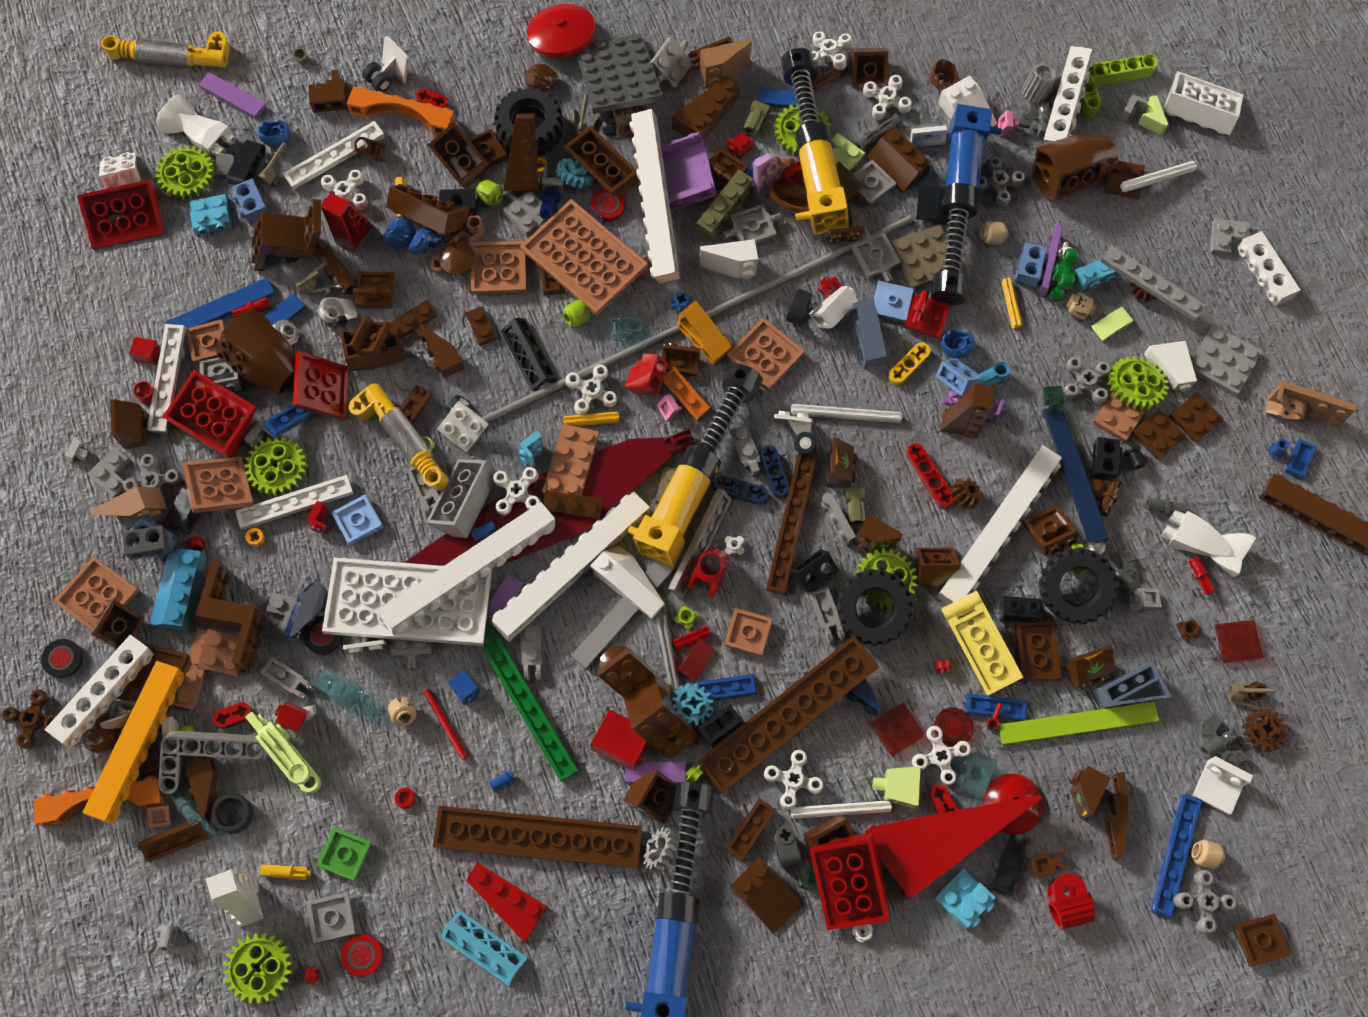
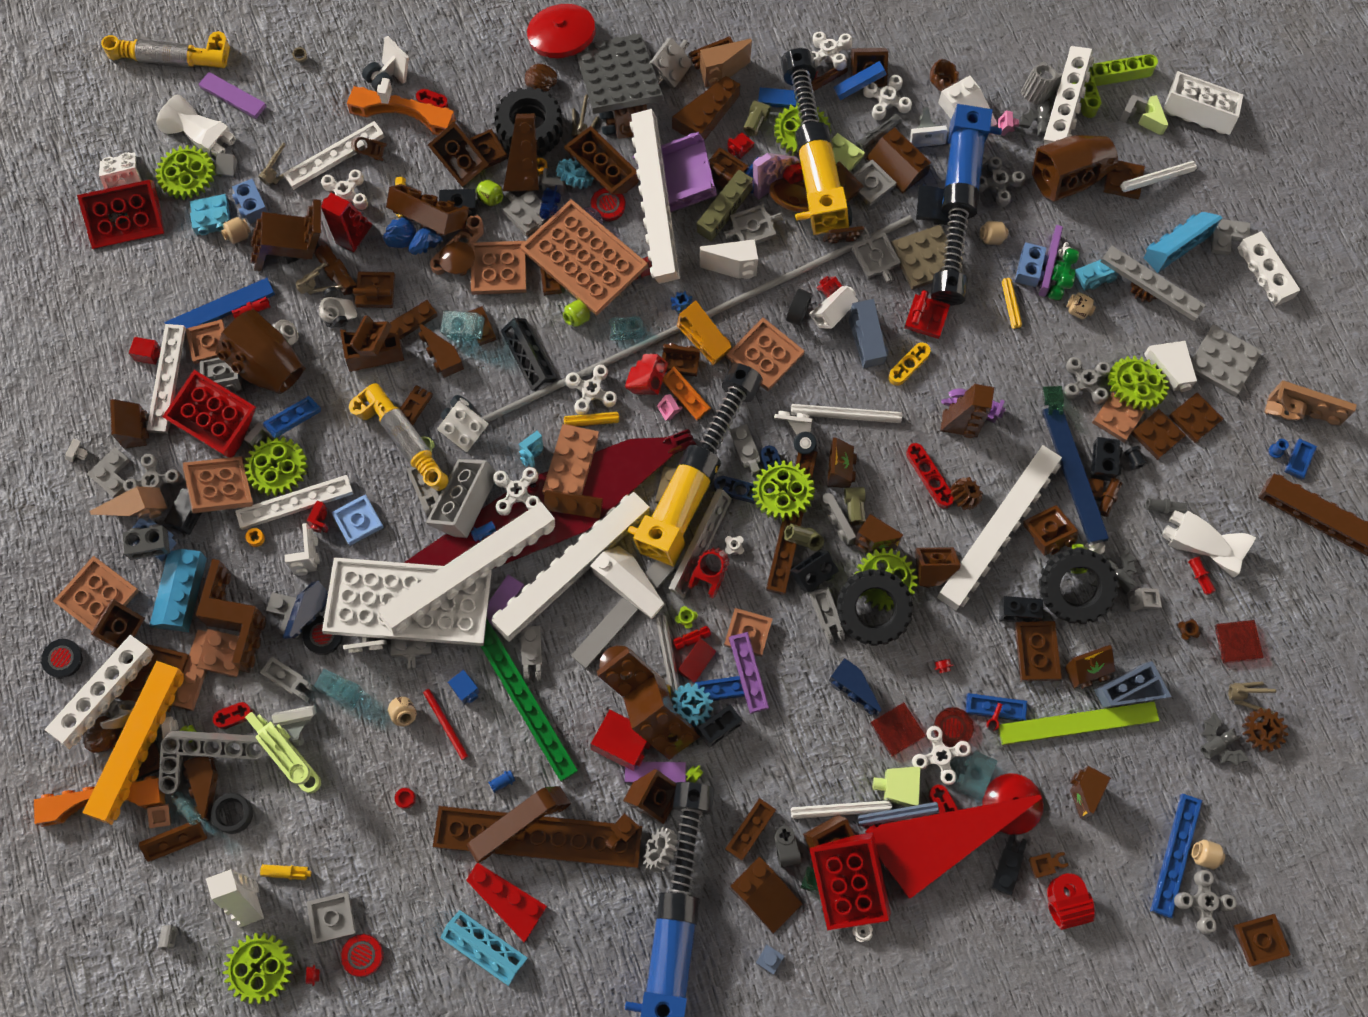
(25, 718): reddish brown gear -> none
(144, 392): red wheel -> none
(195, 543): red plate -> none
(235, 230): none -> tan head
(246, 162): black beam -> none
(273, 133): blue hair -> none
(286, 310): blue tile -> none
(291, 716): red brick -> none
(305, 561): none -> white bracket
(320, 385): red plate -> none
(328, 95): reddish brown hinge -> none
(344, 854): bright green plate -> none
(384, 90): none -> white plate
(454, 320): none -> clear light blue brick
(543, 802): none -> reddish brown beam
(623, 830): none -> reddish brown plate
(748, 673): none -> medium lavender tile
(769, 959): none -> sand blue plate
(770, 501): none -> lime gear
(788, 714): reddish brown plate -> none
(795, 771): white gear -> none
(804, 536): none -> olive piece
(859, 80): none -> blue tile
(892, 301): light blue plate -> none
(898, 814): none -> sand blue axle
(957, 344): blue hair -> none
(957, 376): medium blue brick -> none
(965, 899): medium azure plate -> none
(982, 643): light yellow hinge -> none
(991, 377): dark azure piece -> none
(1112, 323): yellowish green slope -> none
(1117, 822): reddish brown slope -> none
(1181, 240): none -> dark azure slope
(1221, 784): white bracket -> none
(1256, 696): reddish brown plate -> none

